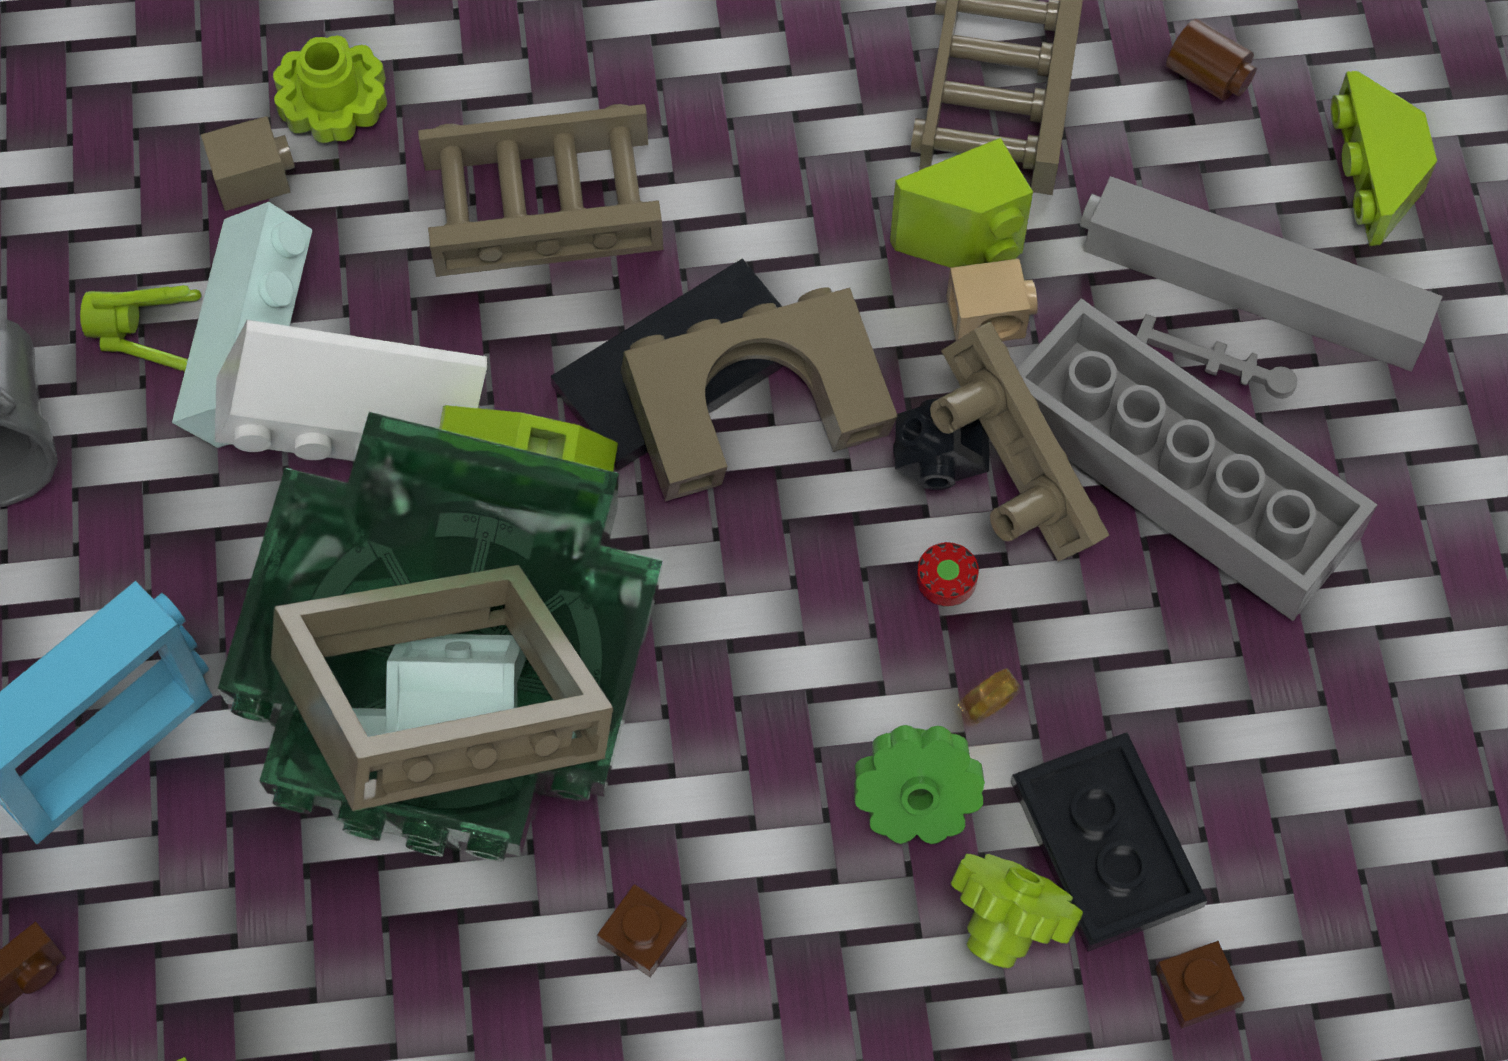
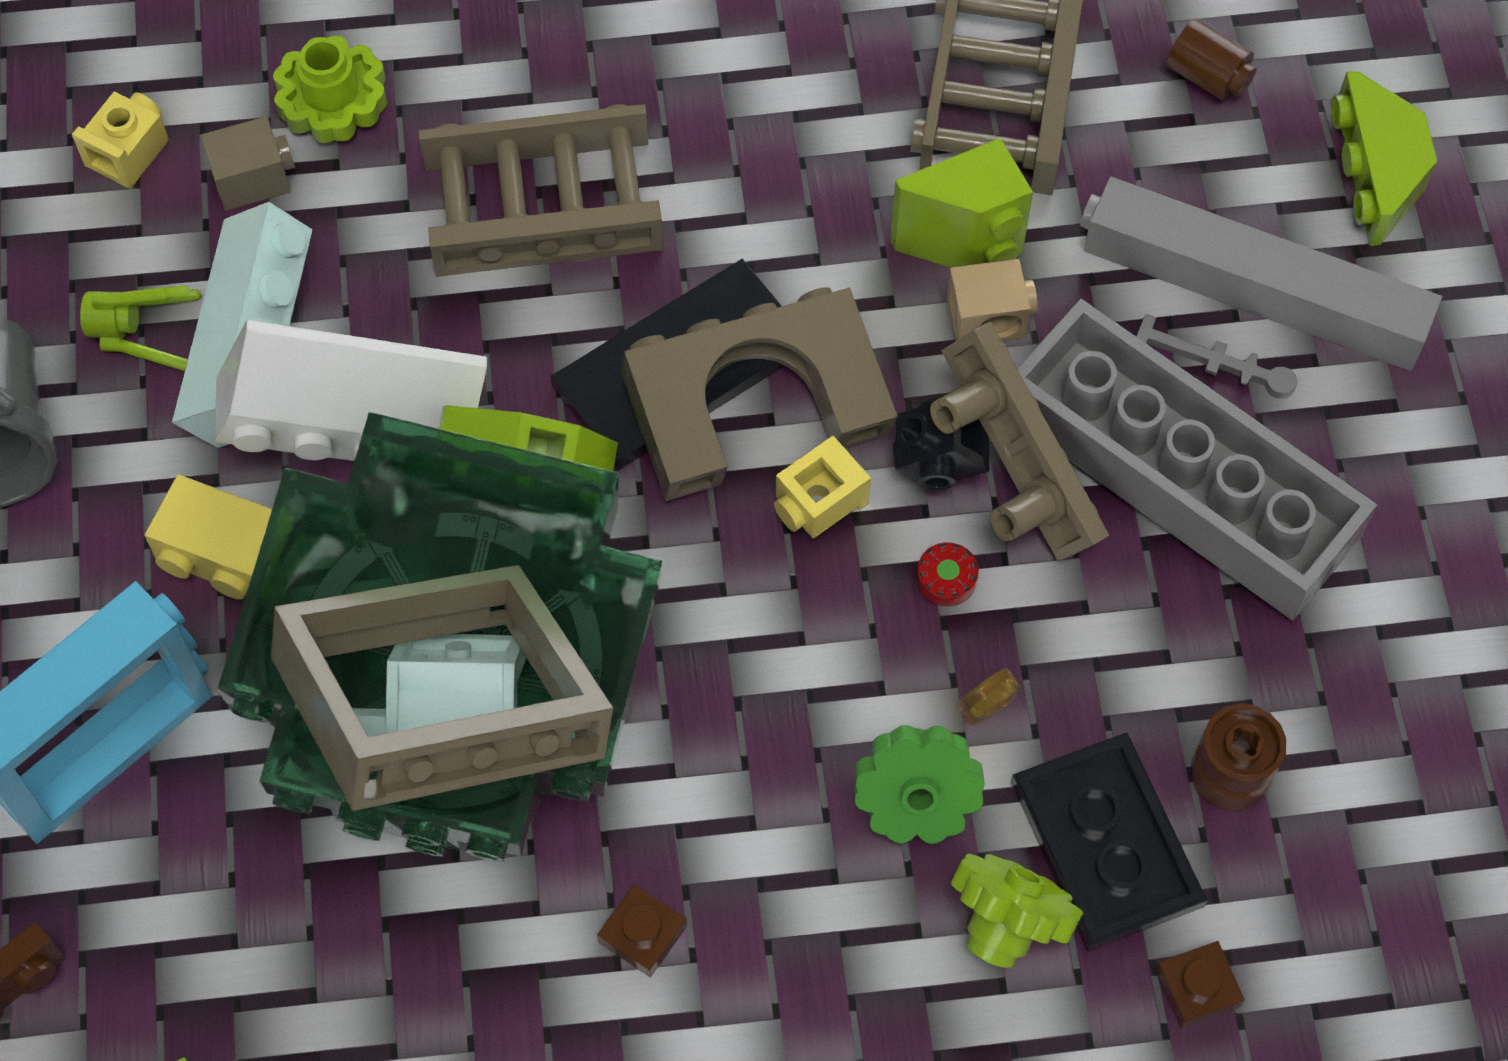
(122, 138): none -> light yellow brick
(208, 535): none -> light yellow brick
(826, 473): none -> light yellow brick
(1238, 757): none -> reddish brown wheel

